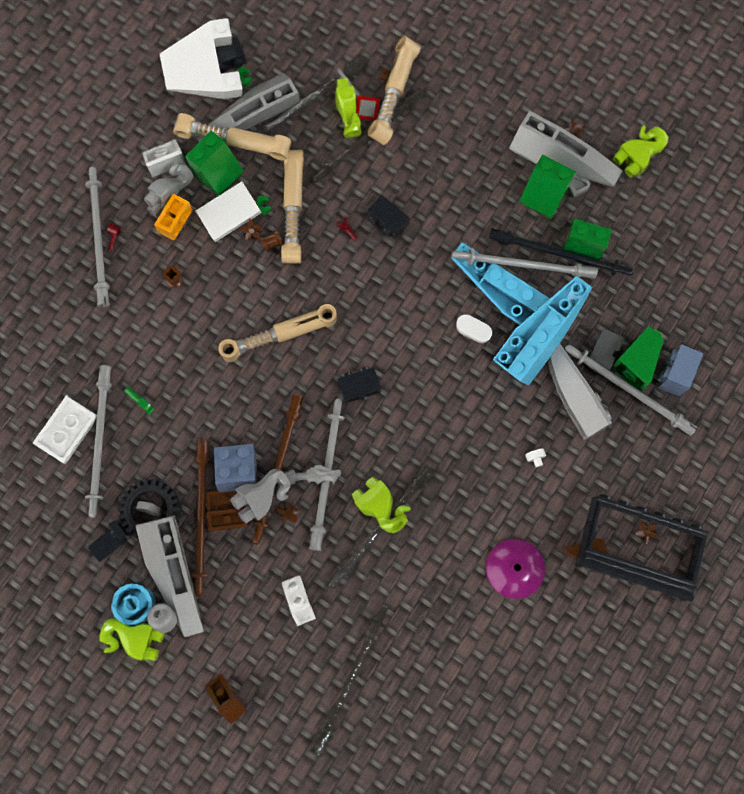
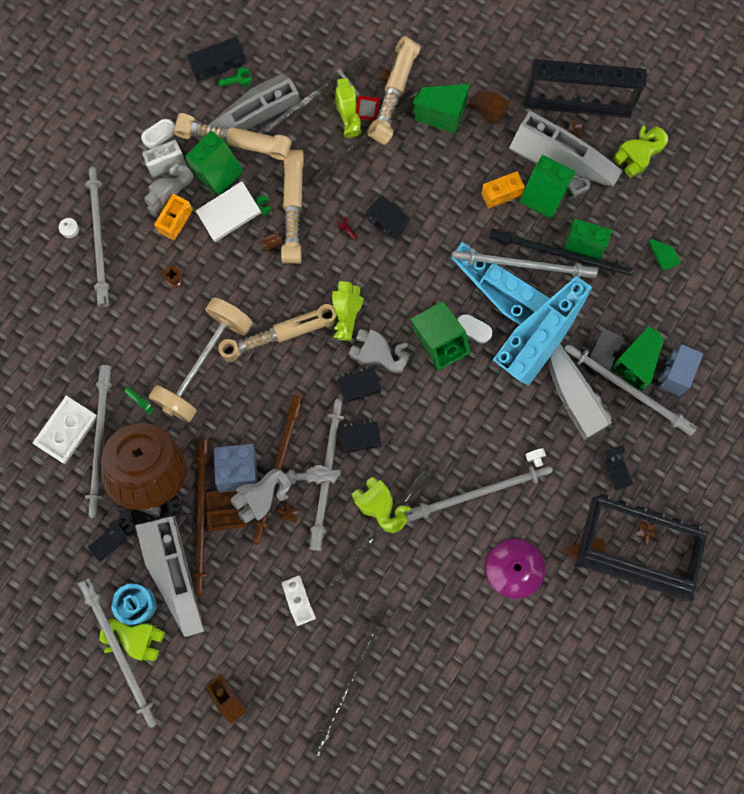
(68, 228): none -> white tile
(92, 600): none -> light grey bar
(115, 231): dark red hand -> none
(143, 480): none -> reddish brown piece
(158, 133): none -> white tile
(162, 618): light grey head -> none
(193, 63): white wedge -> none
(228, 317): none -> tan axle
(251, 229): reddish brown plant -> none
(346, 306): none -> lime hips
(360, 437): none -> black brick
(377, 352): none -> light grey hips
(425, 510): none -> light grey bar
(441, 106): none -> green slope
(441, 335): none -> green slope
(490, 105): none -> reddish brown slope
(502, 189): none -> light orange brick
(588, 75): none -> black window
(616, 468): none -> black bracket
(664, 255): none -> green tile

